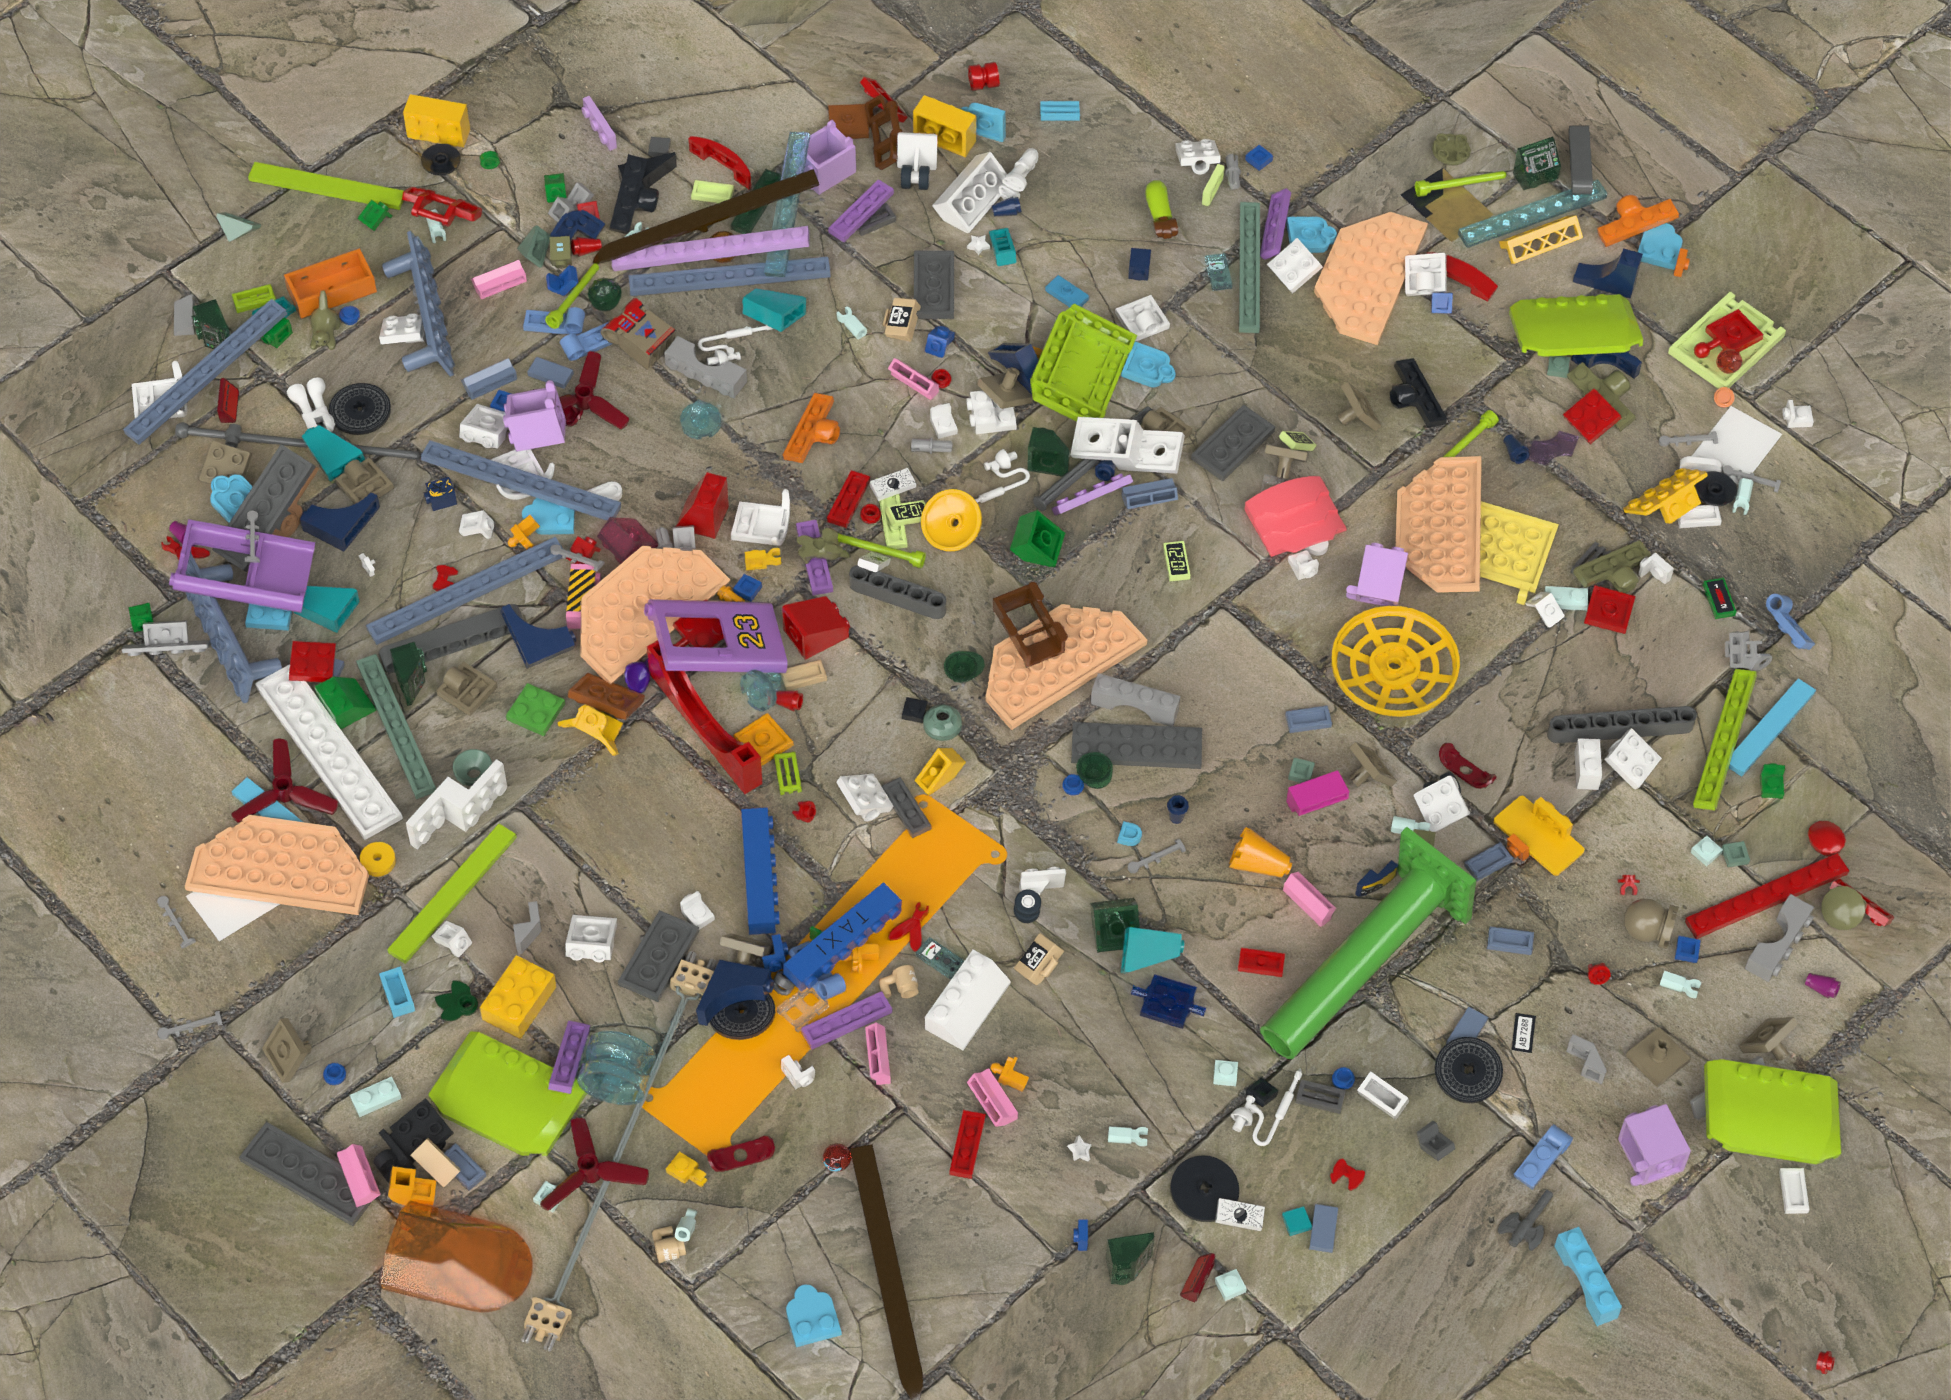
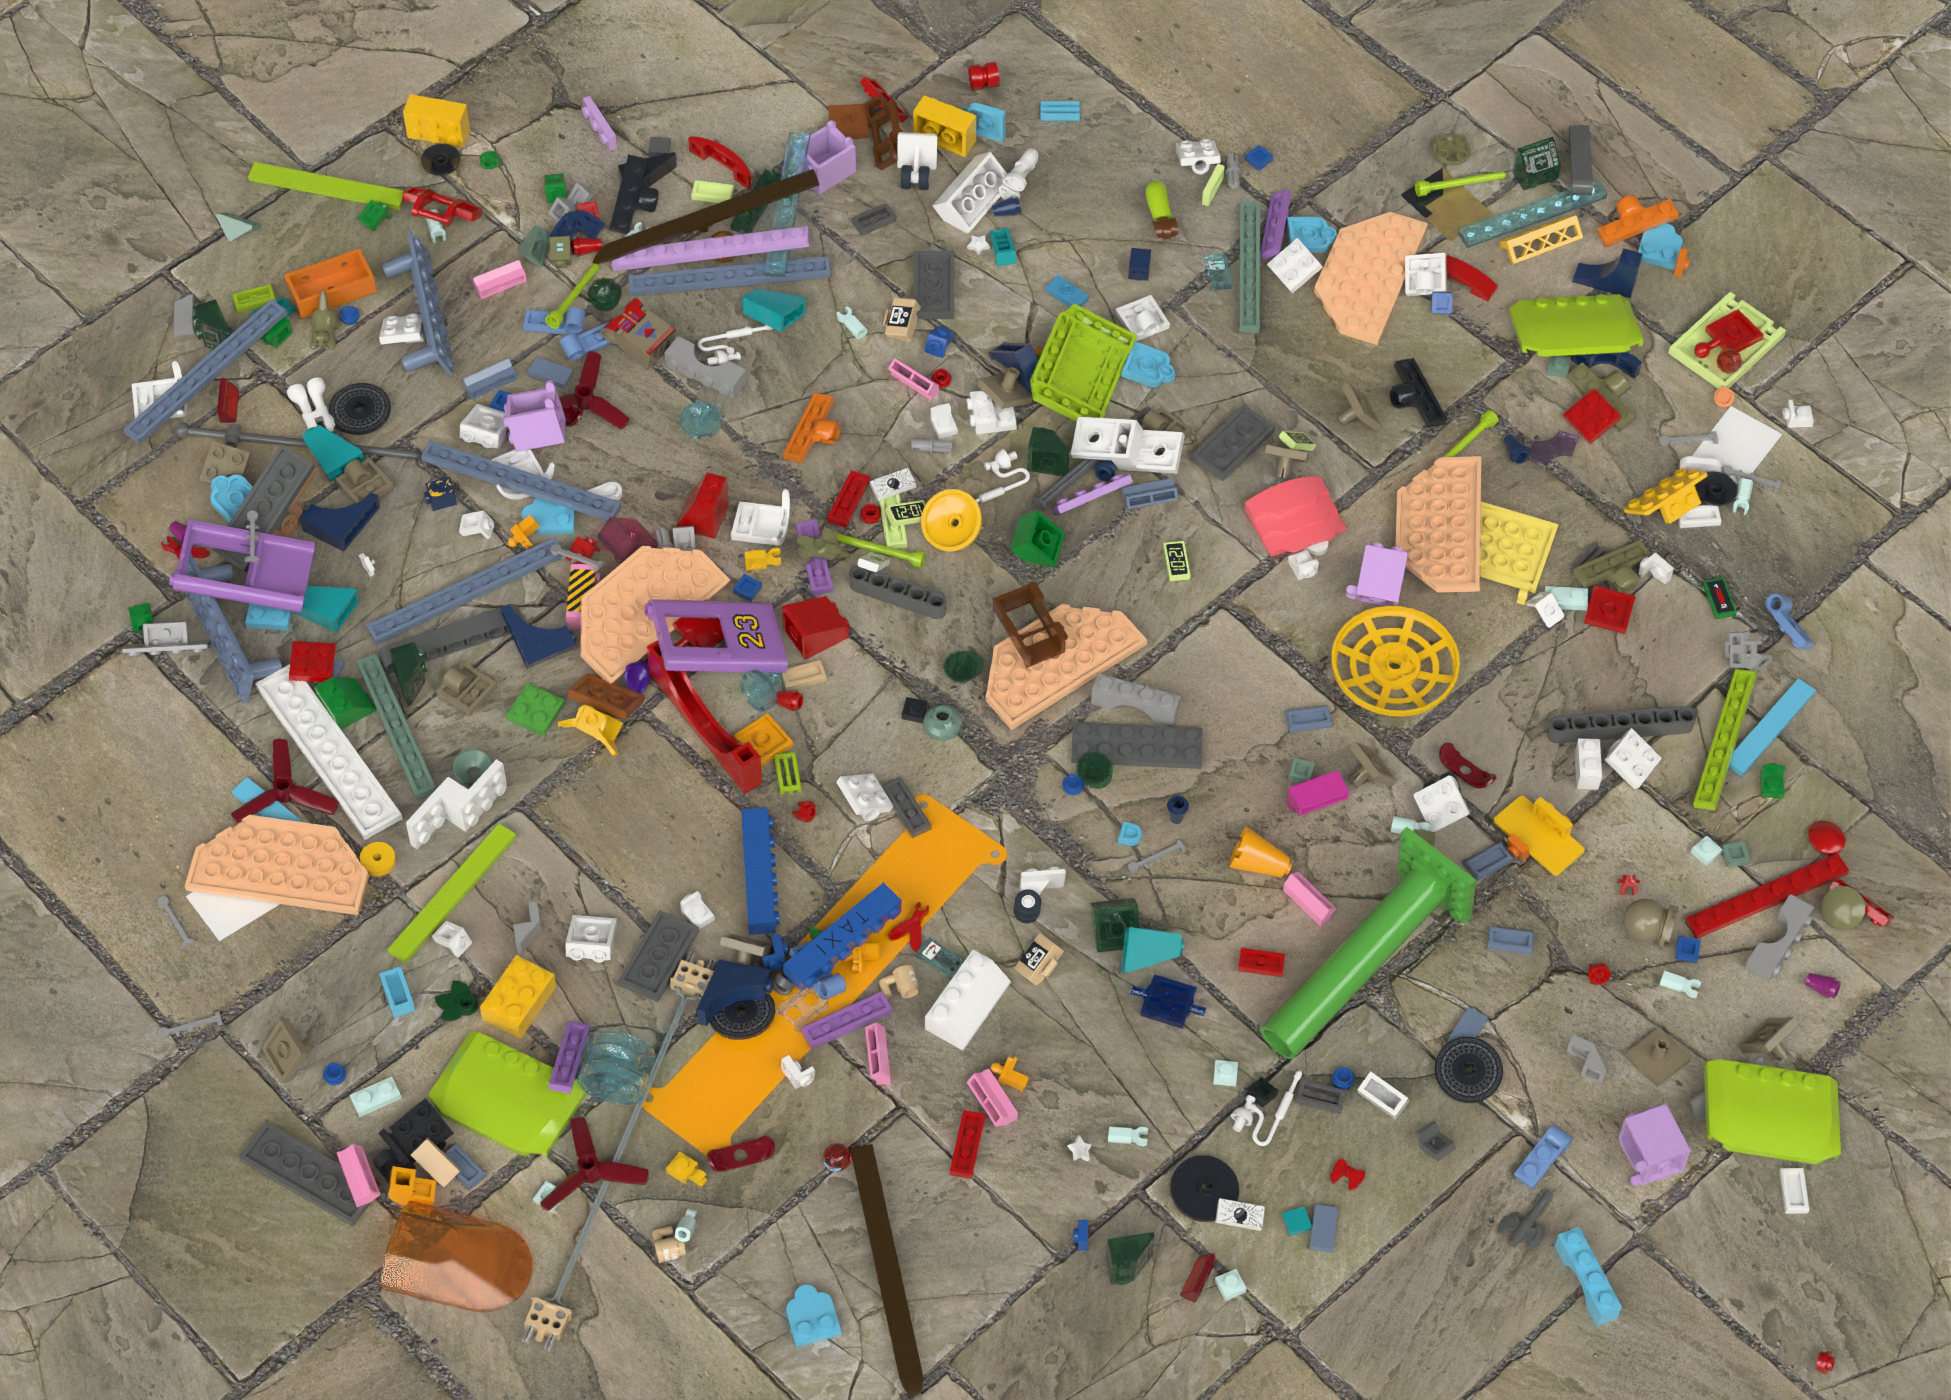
(443, 573): red piece -> none
(564, 282): blue bracket -> none
(725, 593): light orange pin -> none
(861, 210): medium lavender plate -> none
(940, 770): yellow slope -> none
(1372, 881): dark blue slope -> none
(1523, 1033): sticker -> none

